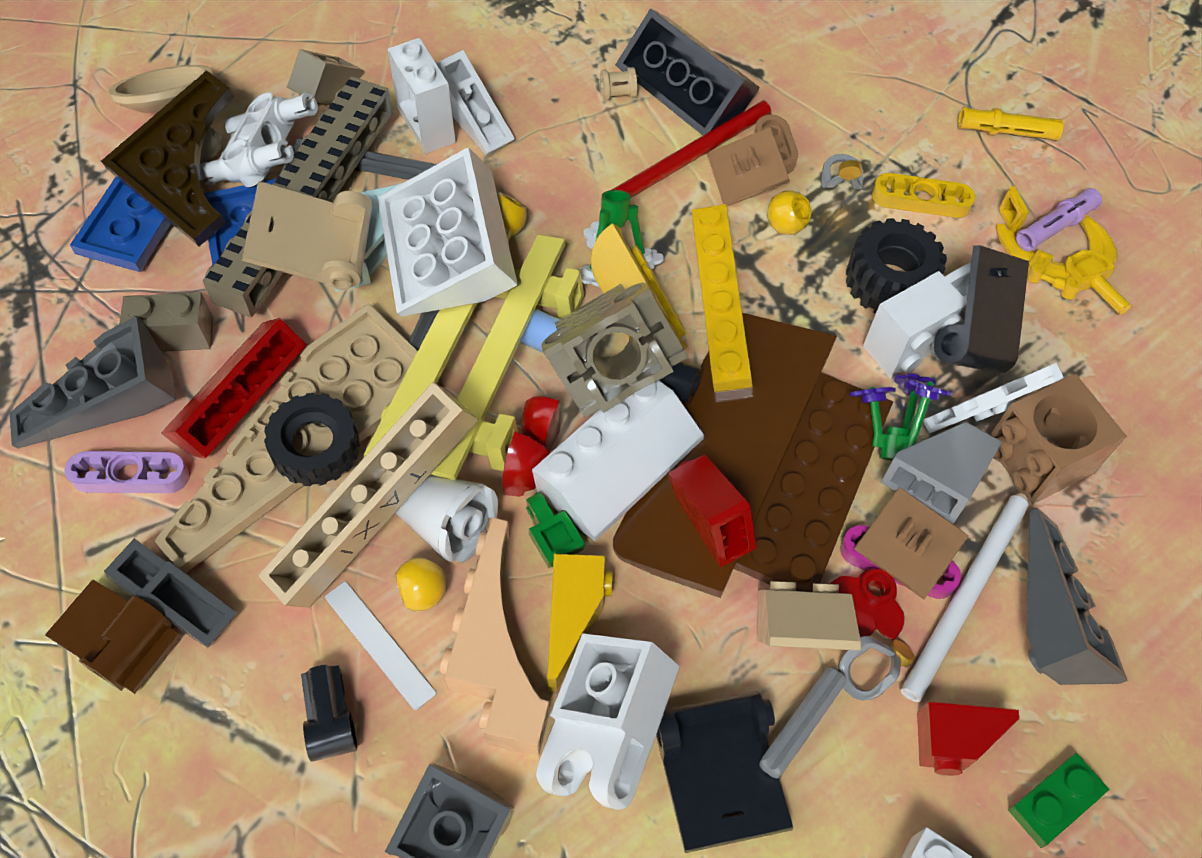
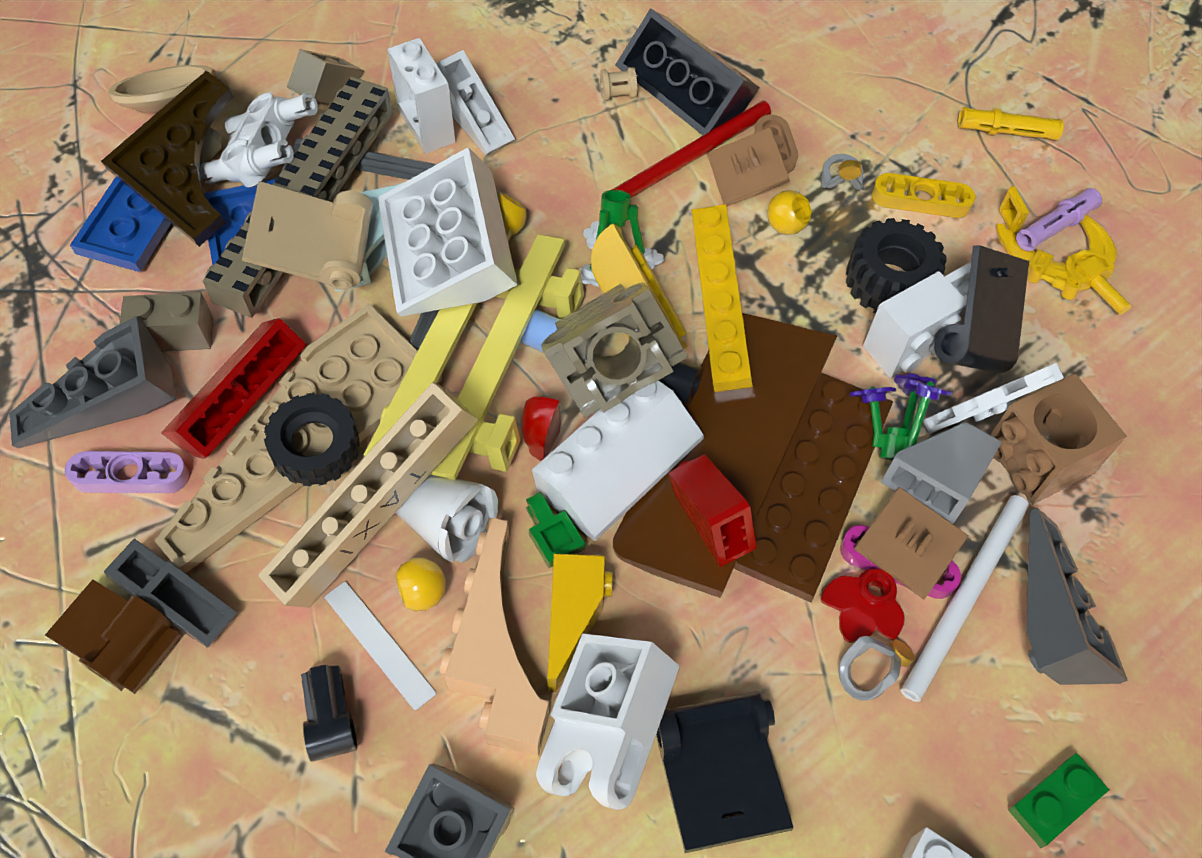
(520, 460): red brick -> none
(802, 722): light grey axle -> none
(807, 618): tan slope -> none
(959, 734): red slope -> none

